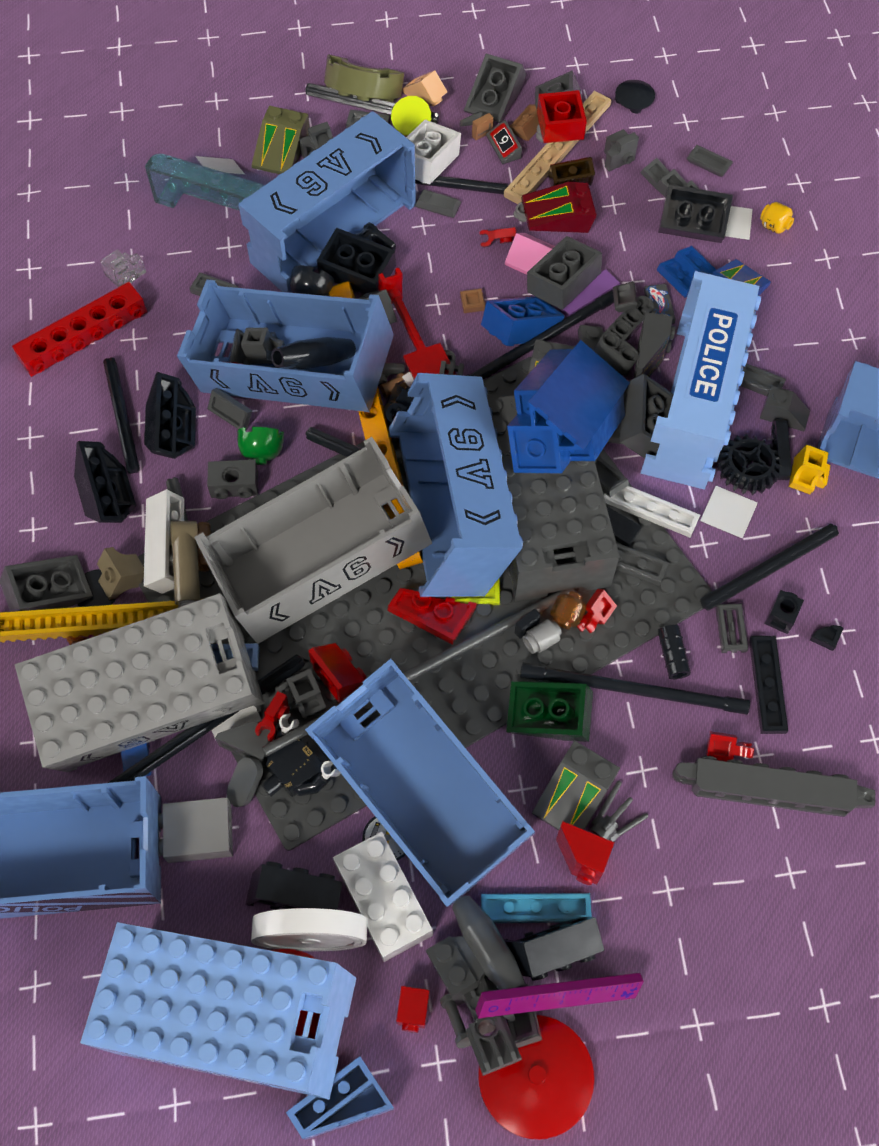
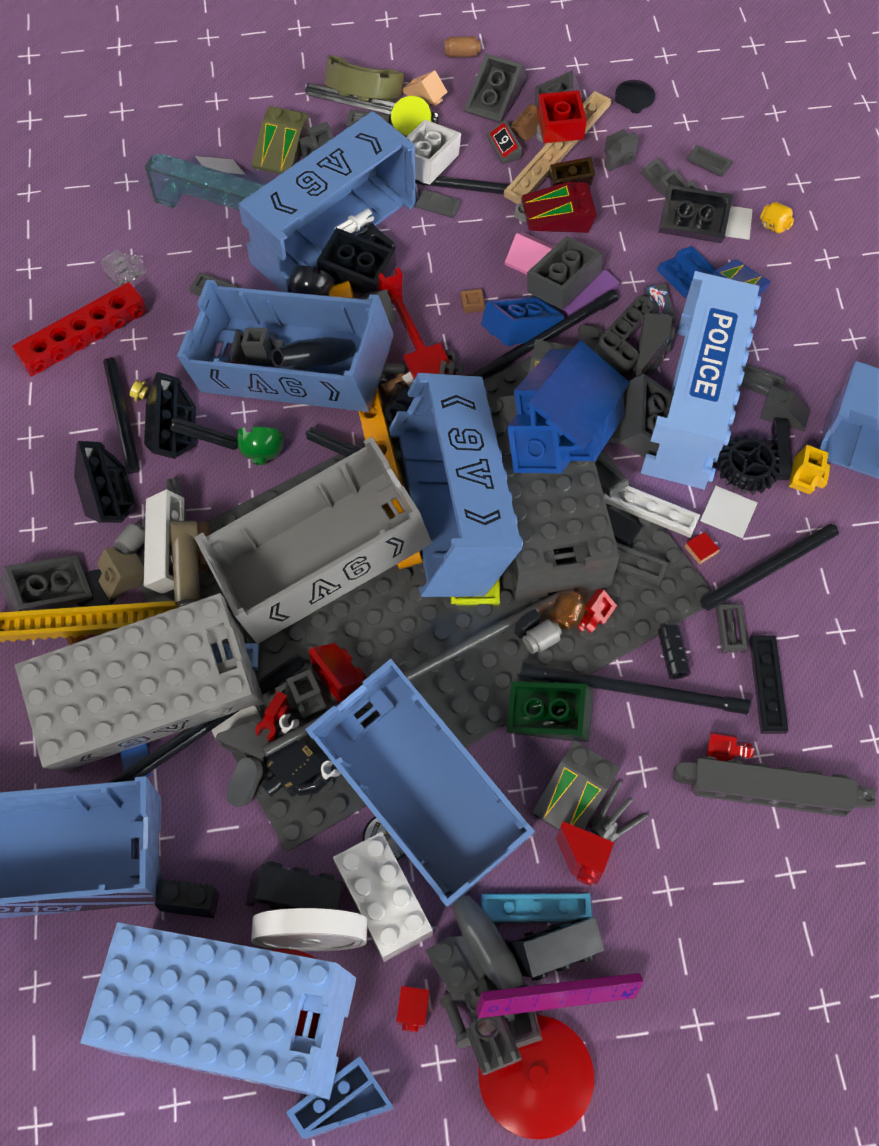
(130, 539): none -> light grey brick
(139, 390): none -> light yellow plate
(186, 898): none -> black brick
(196, 830): light grey brick -> none
(204, 433): none -> black axle
(224, 471): dark grey brick -> none
(229, 409): dark grey tile -> none
(355, 222): none -> white axle
(435, 615): red wing -> none
(462, 46): none -> medium nougat head
(469, 120): dark grey bar -> none
(482, 126): medium nougat tile -> none
(504, 235): red plate -> none
(625, 297): dark grey tile -> none
(702, 548): none -> red tile
(779, 619): black brick -> none
(827, 636): black tile -> none

